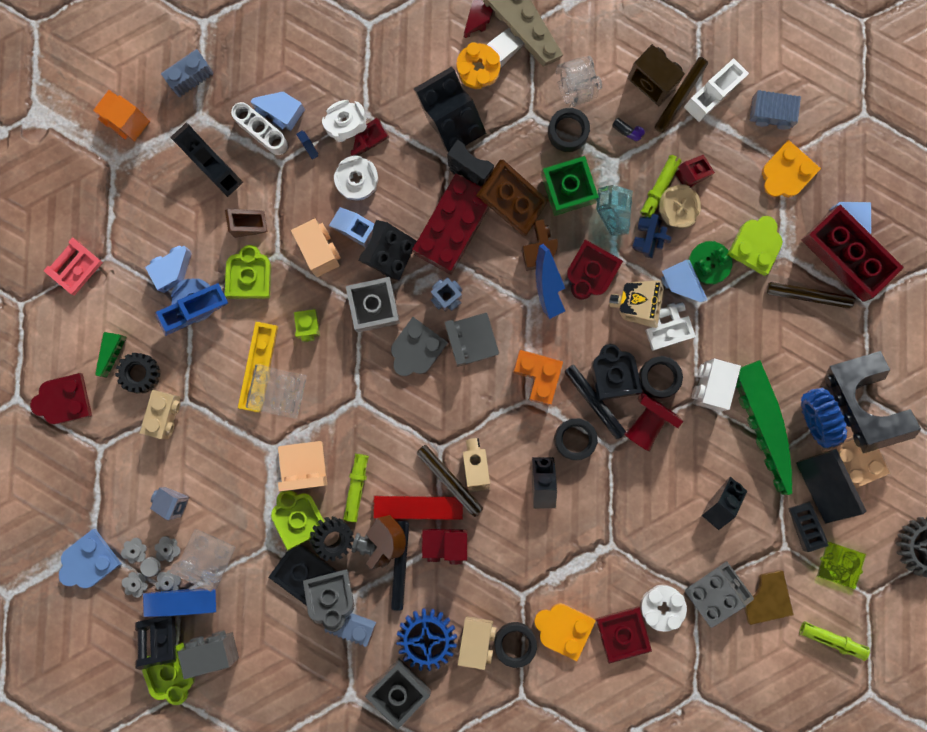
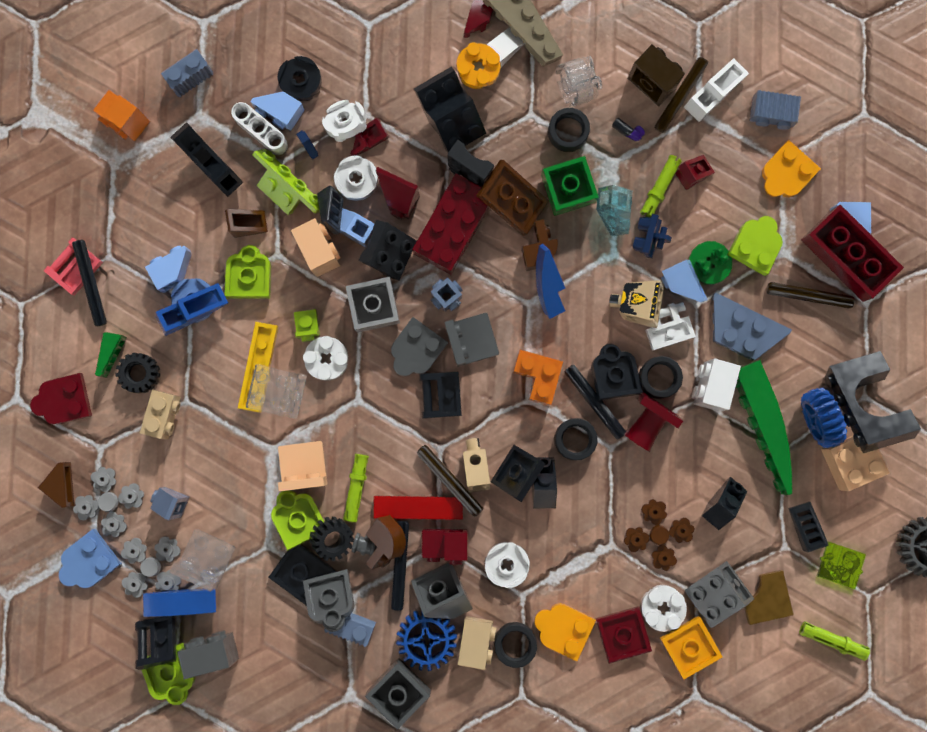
(59, 485): none -> reddish brown slope
(89, 282): none -> black axle
(108, 501): none -> light grey plant
(282, 185): none -> lime bracket
(300, 65): none -> black plate
(326, 345): none -> white plate
(330, 208): none -> black slope
(399, 193): none -> dark red slope
(441, 593): none -> dark grey slope
(448, 394): none -> black plate
(495, 559): none -> white plate
(517, 473): none -> black plate
(592, 271): dark red plate -> none
(659, 535): none -> reddish brown plant
(679, 206): tan tile -> none
(691, 647): none -> light orange plate
(744, 329): none -> sand blue wing
(831, 486): black tile -> none

